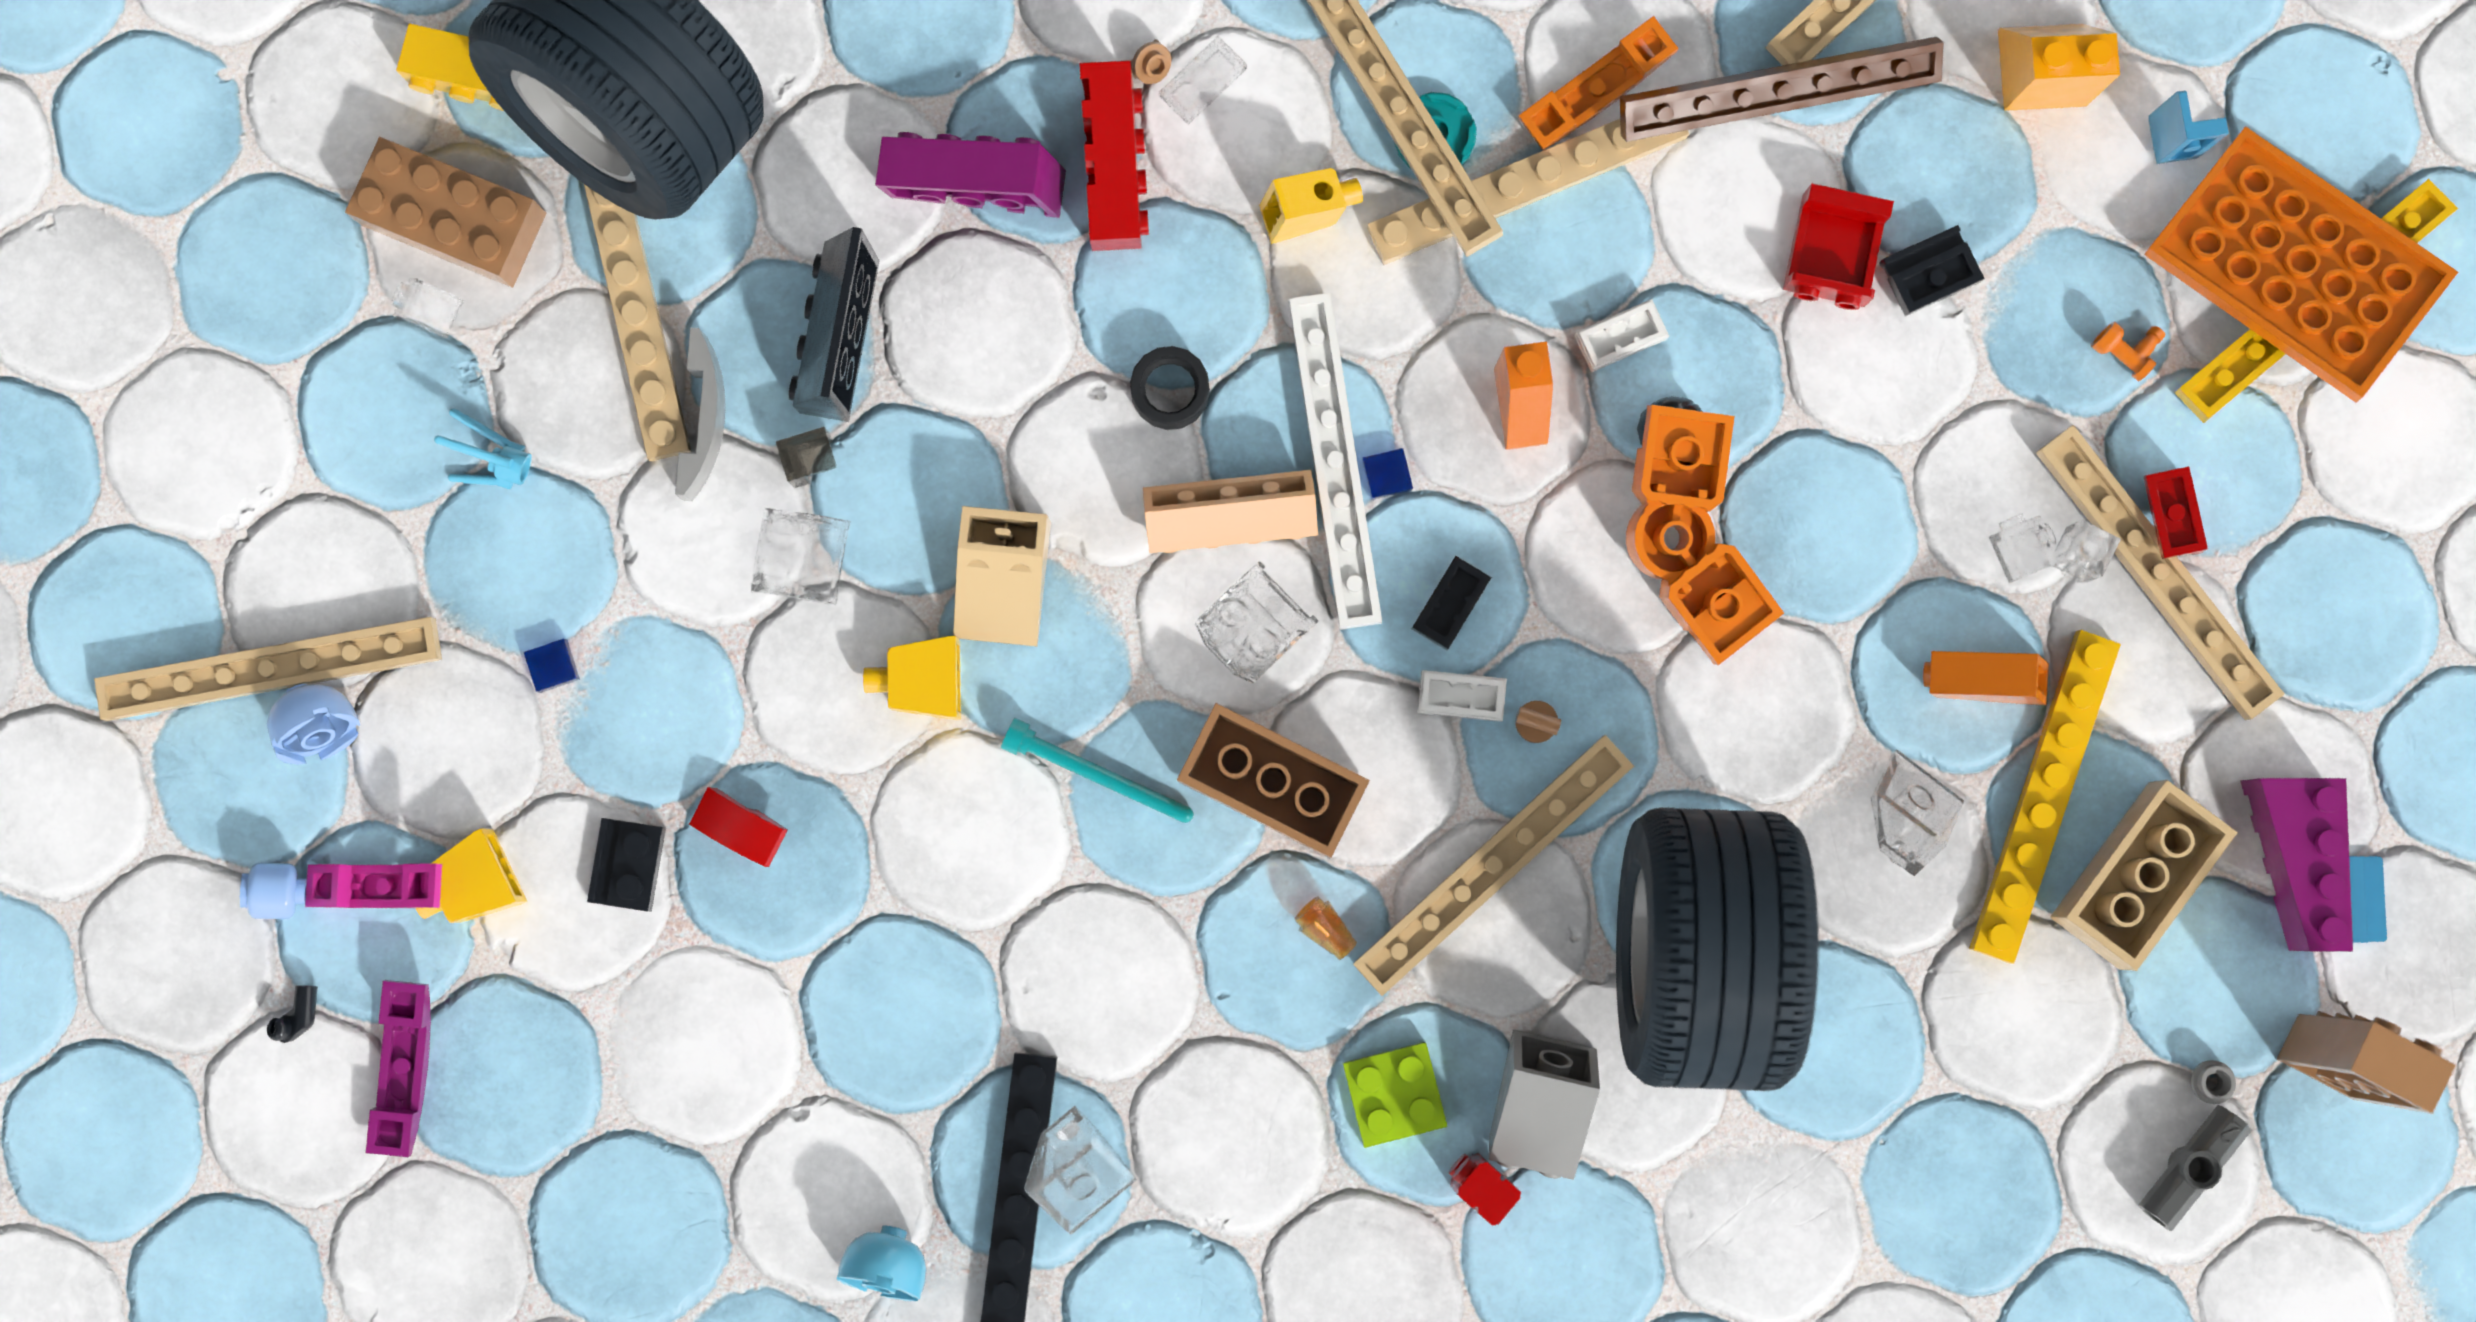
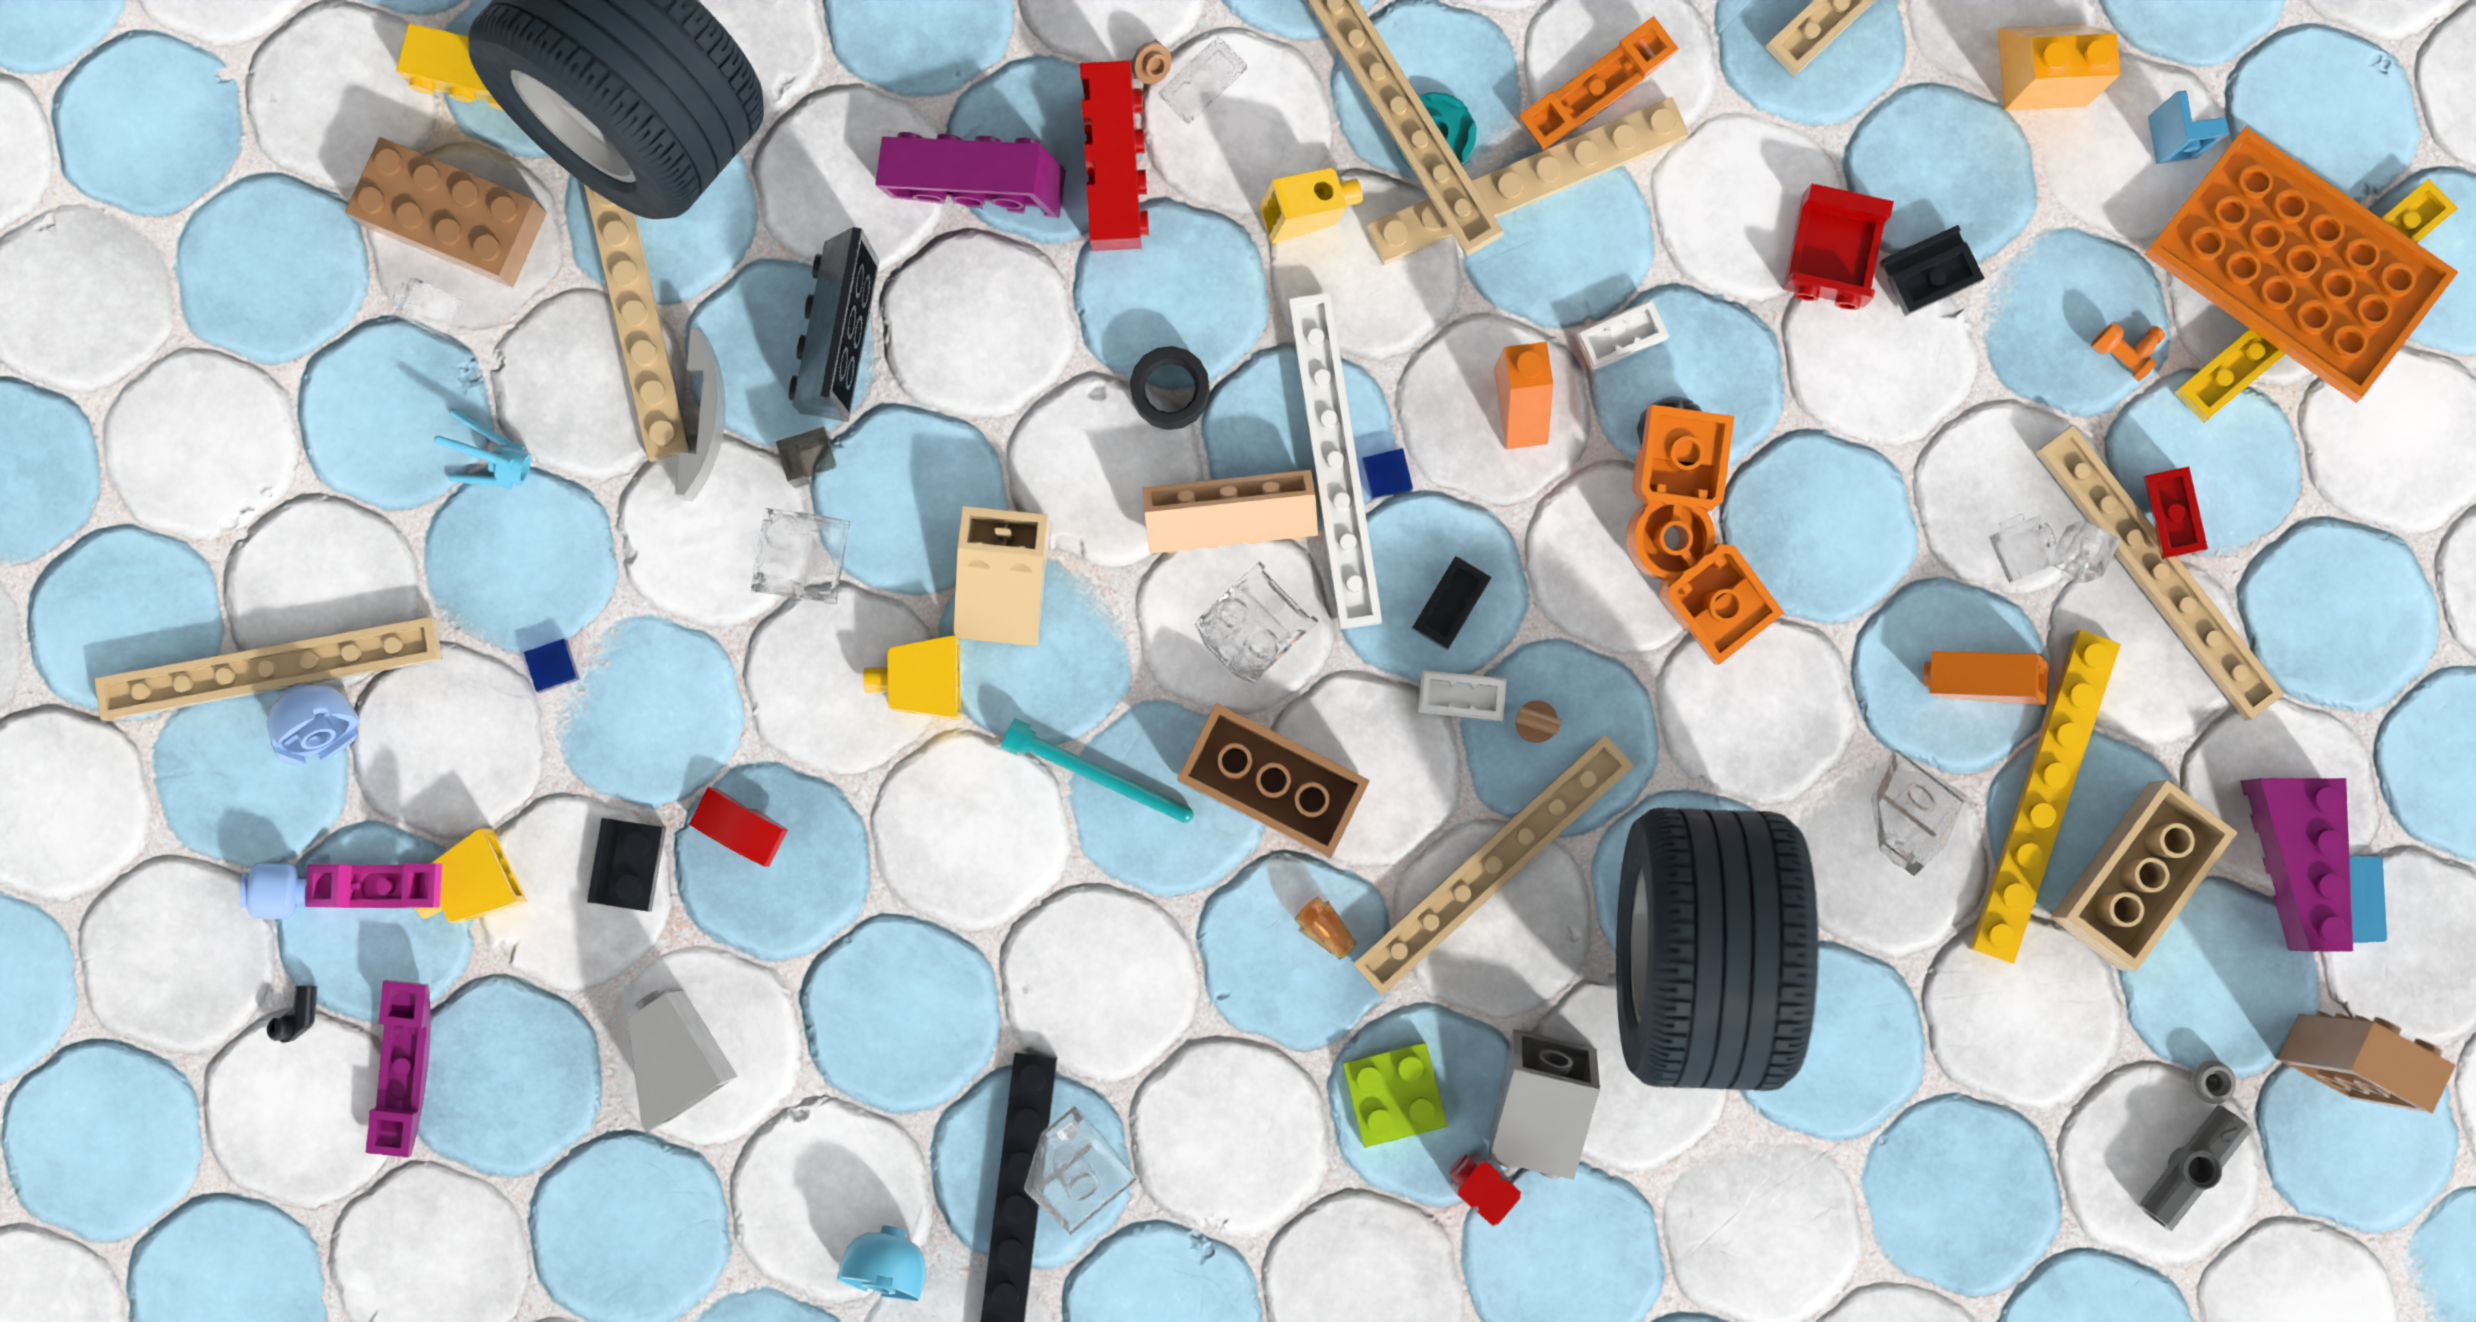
(673, 1057): none -> light grey slope
(1781, 89): plate -> none

